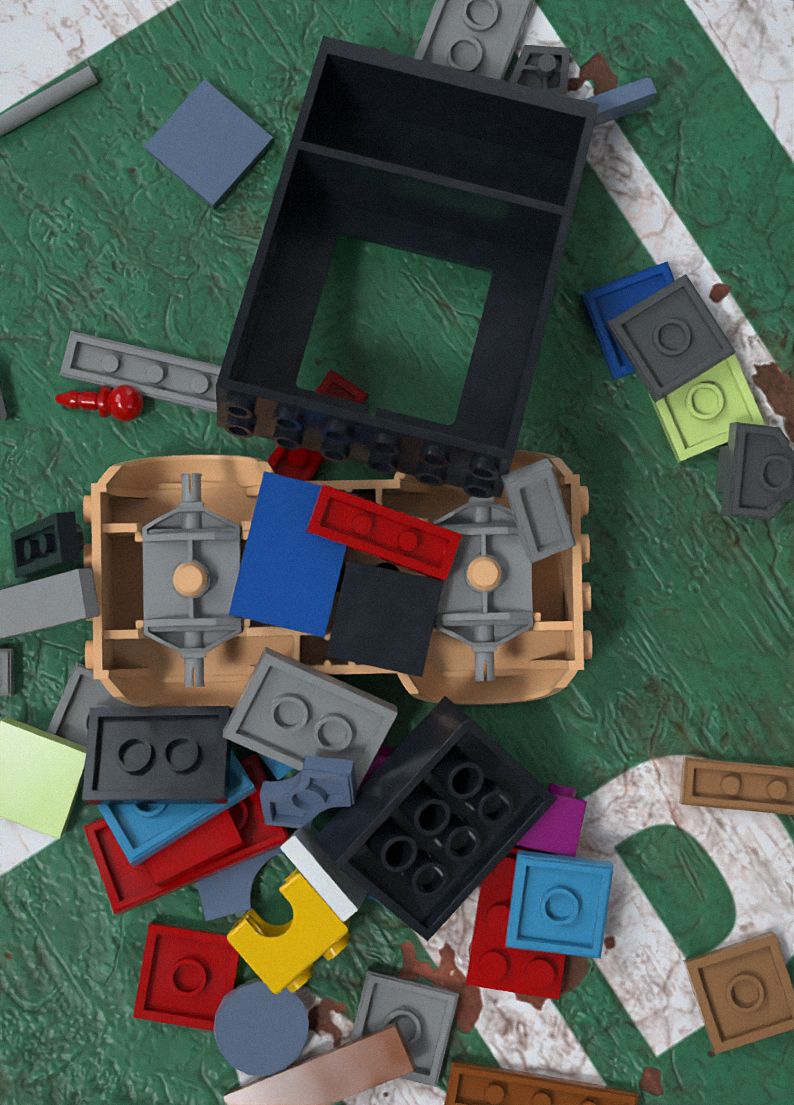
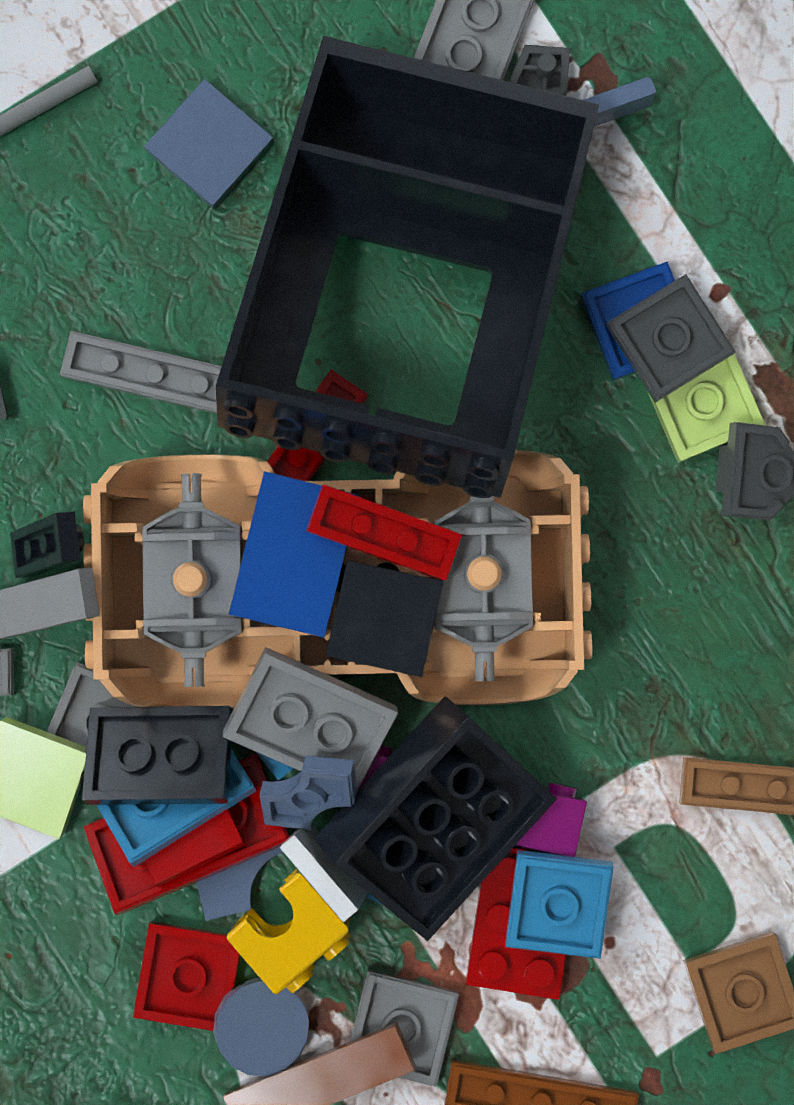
(122, 402): red bar -> none
(538, 510): light grey tile -> none

